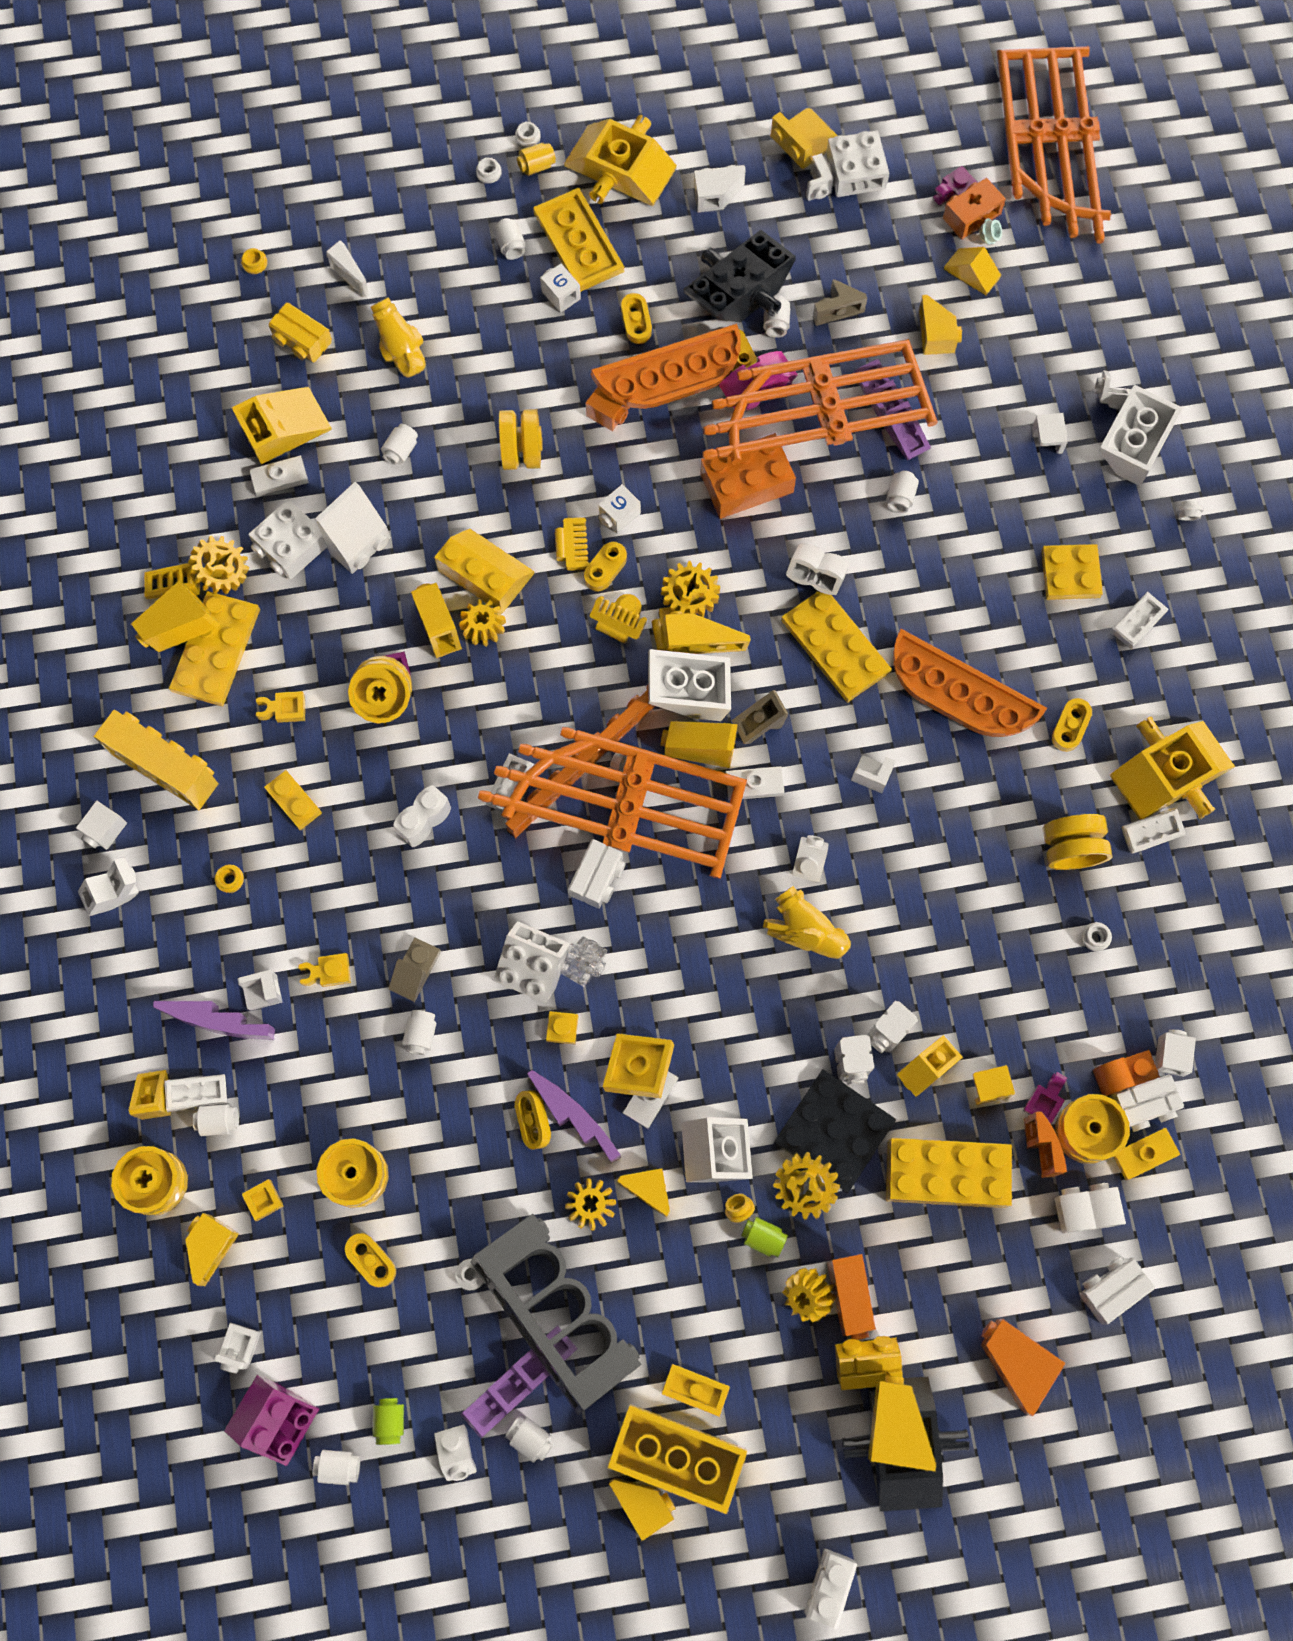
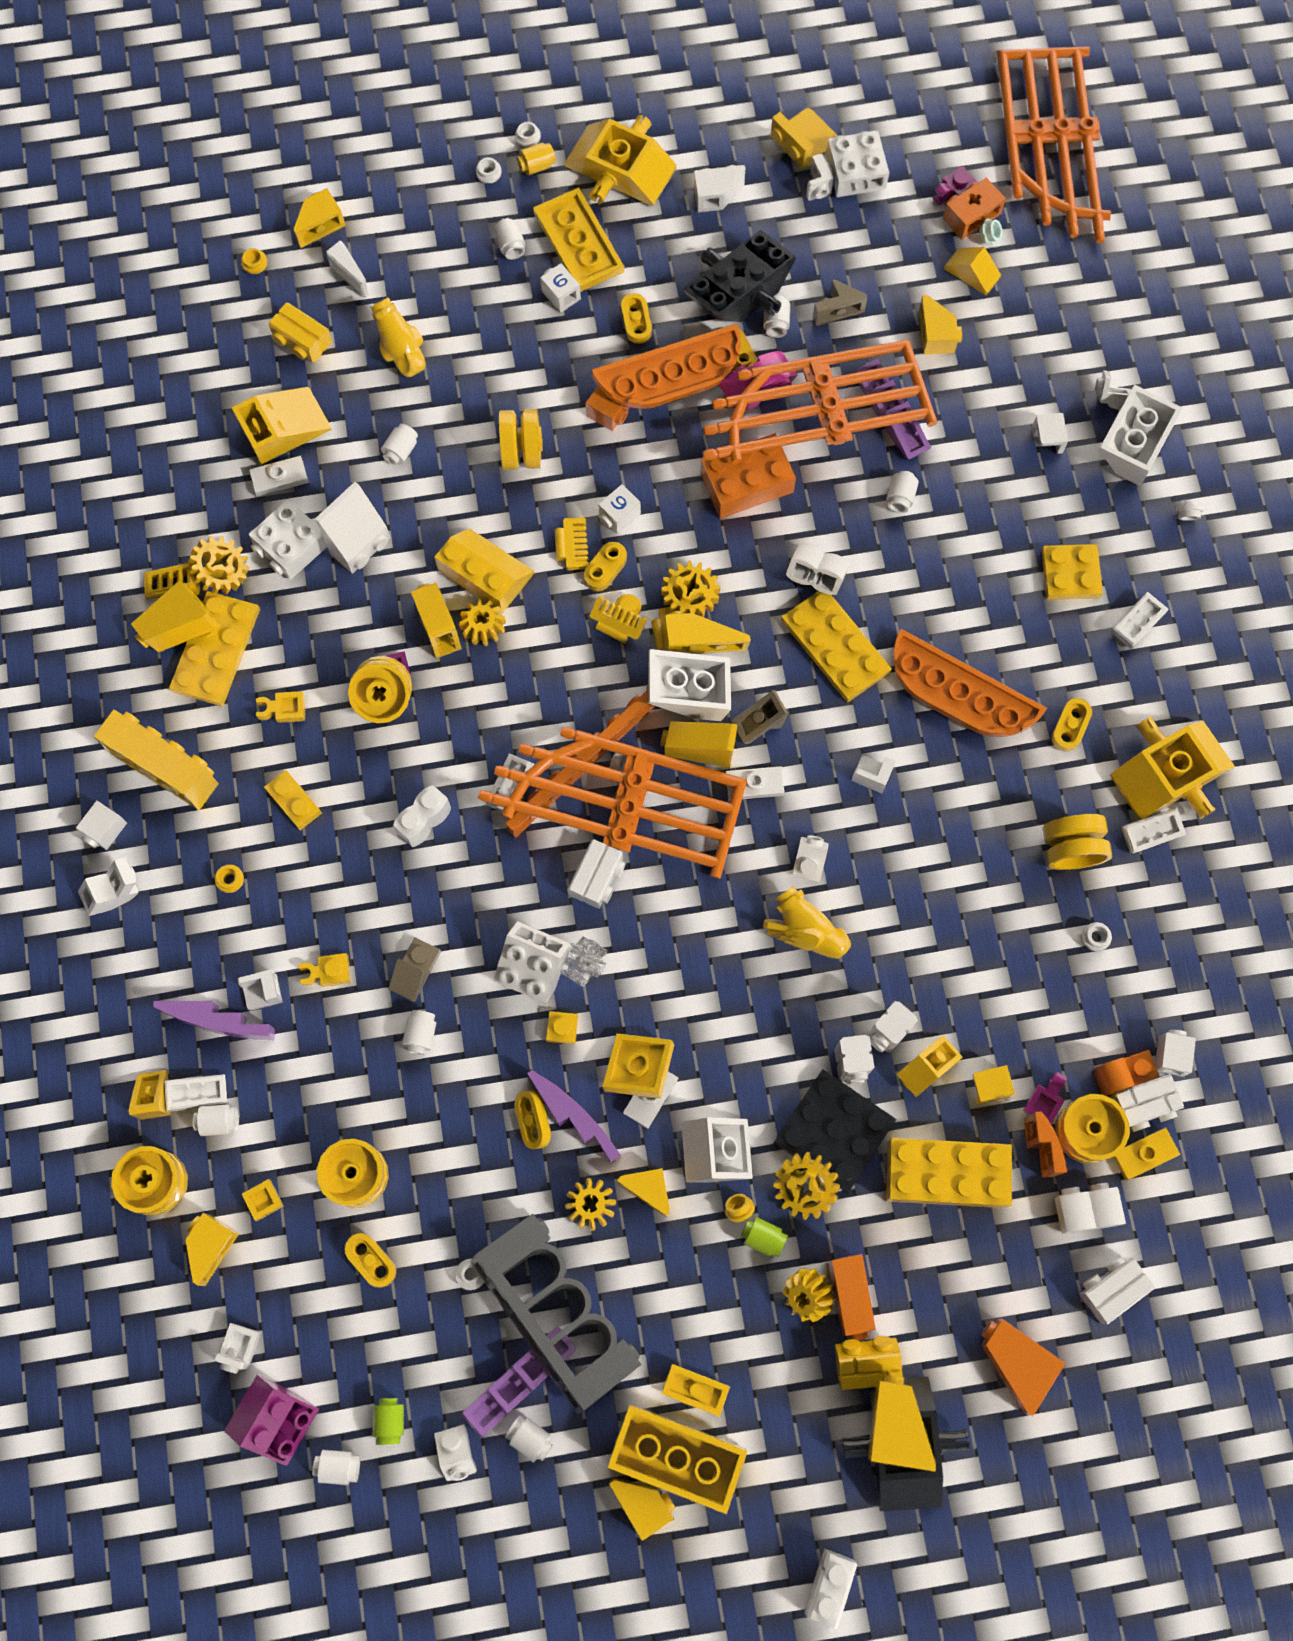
(318, 218): none -> yellow slope

